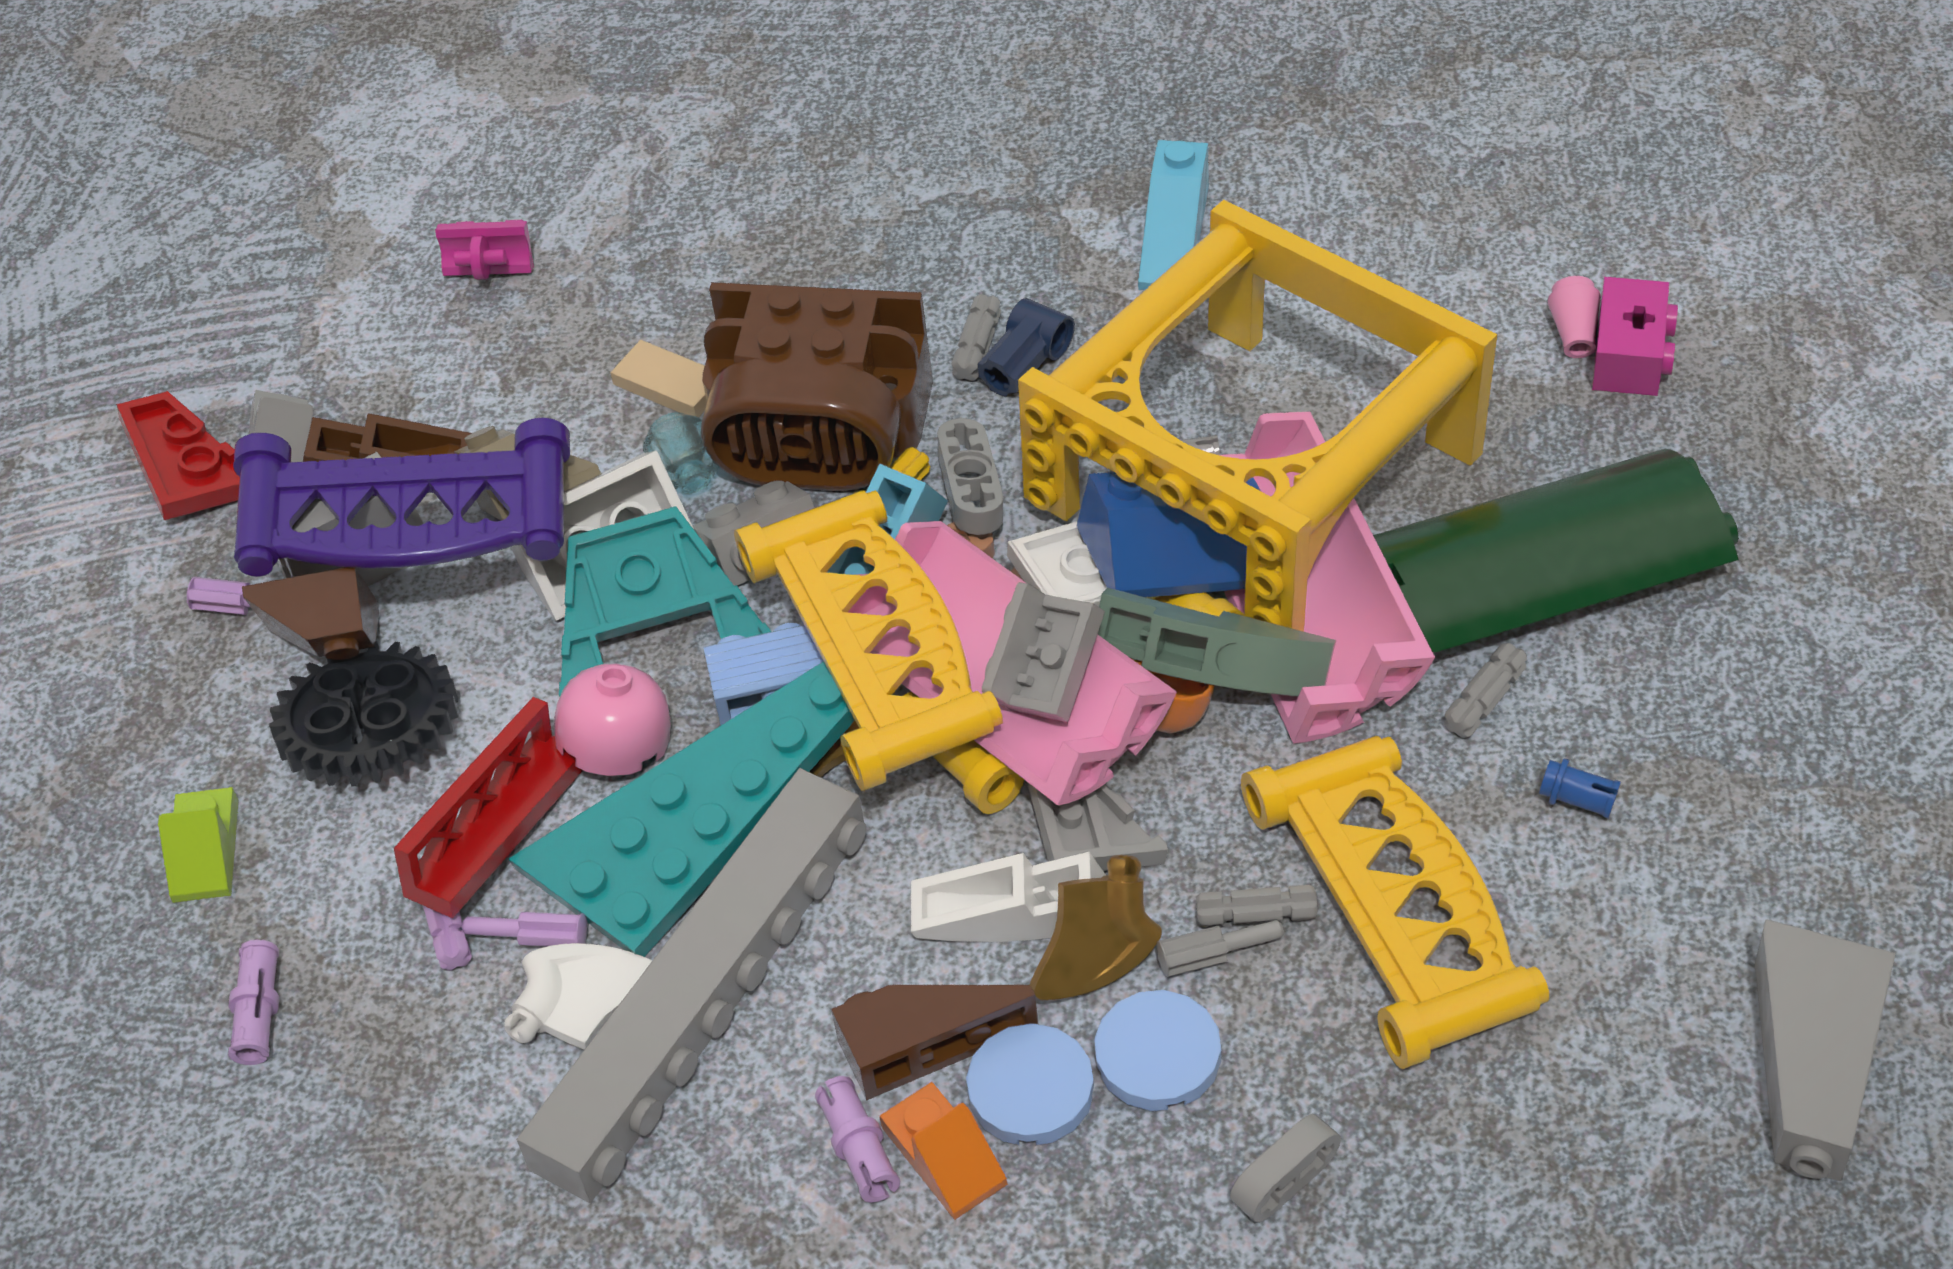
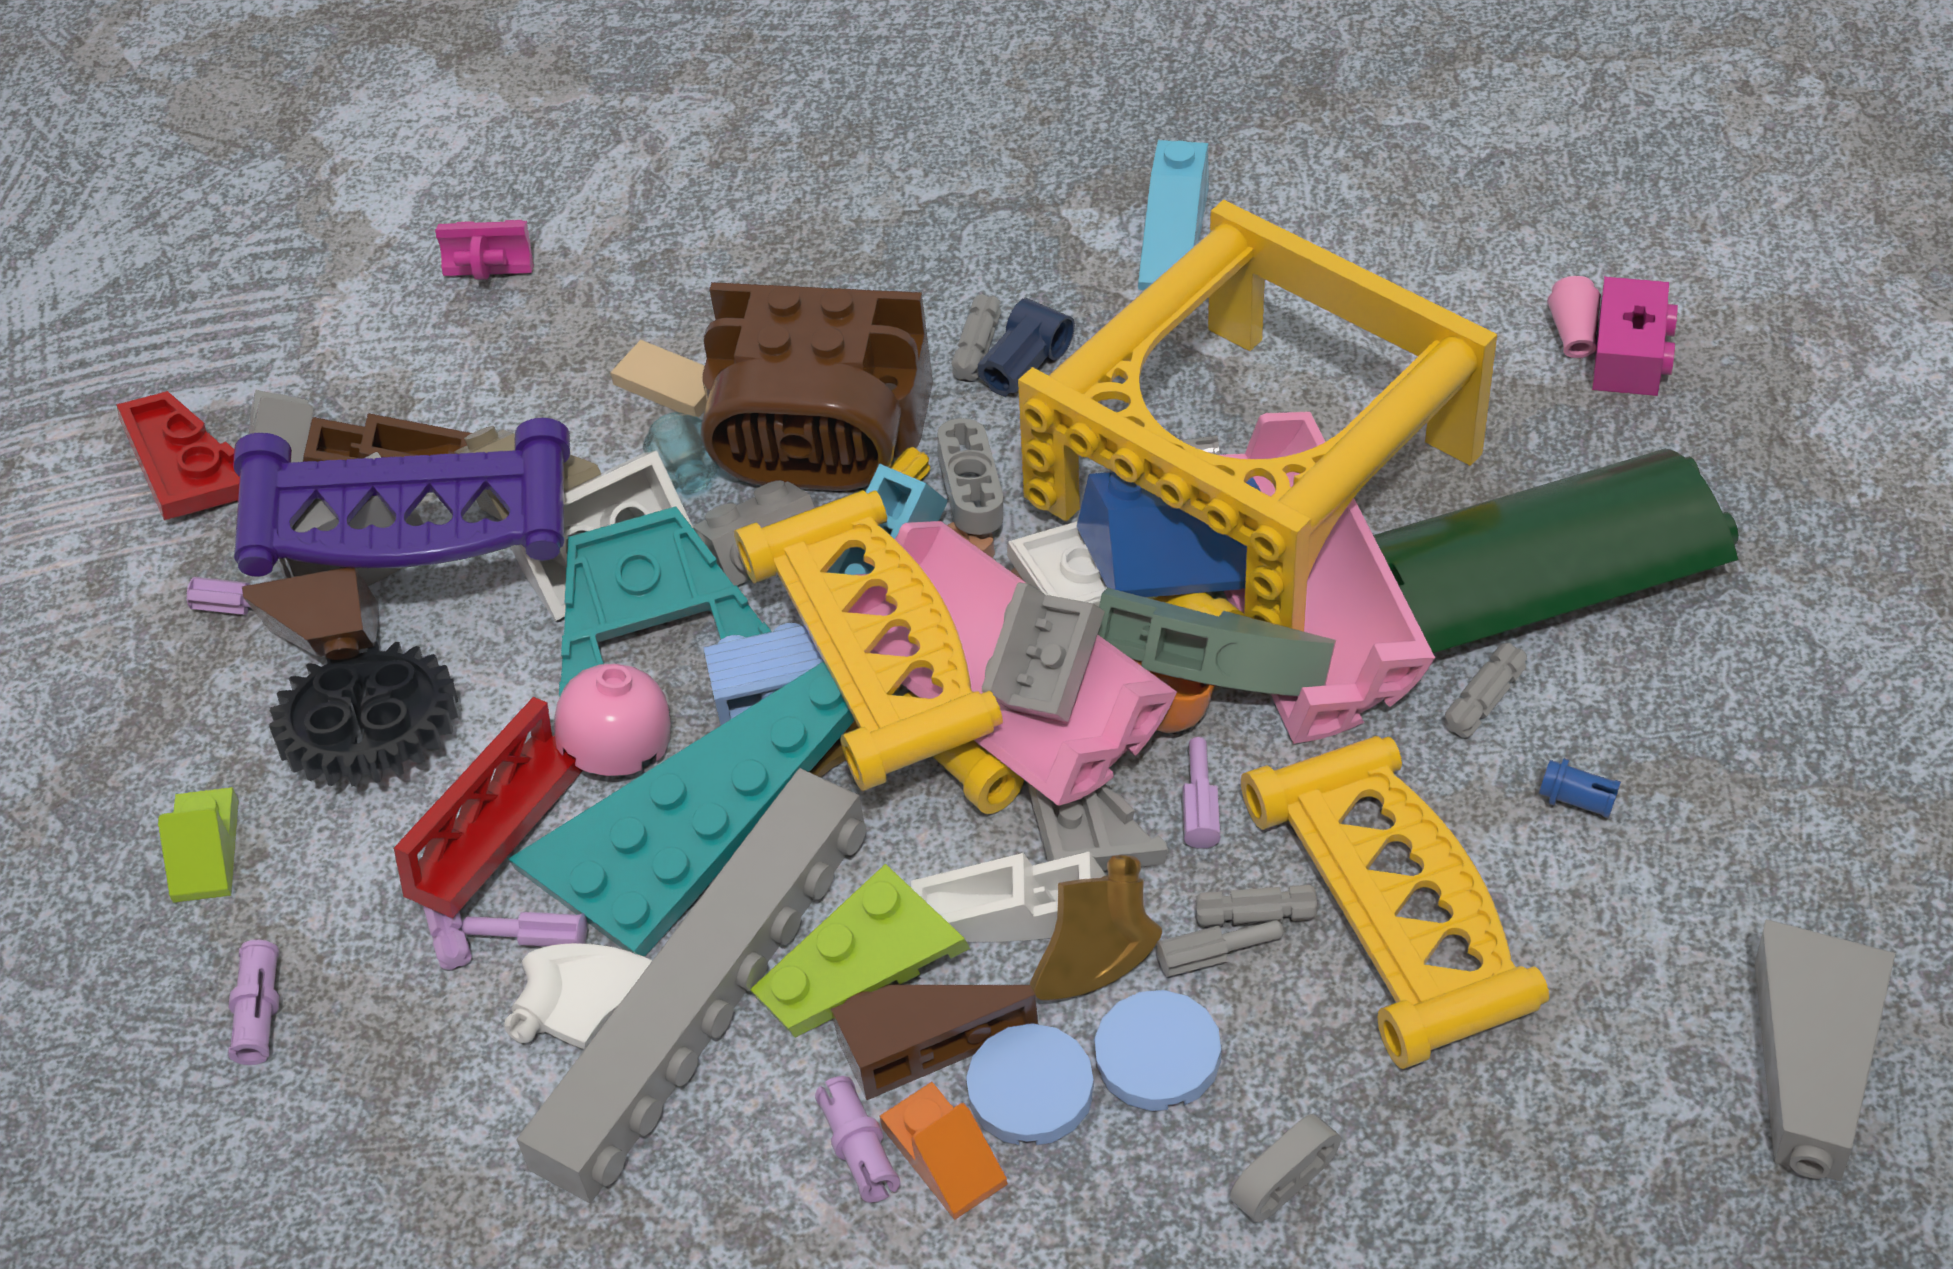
(865, 944): none -> lime wing
(1200, 800): none -> lavender axle

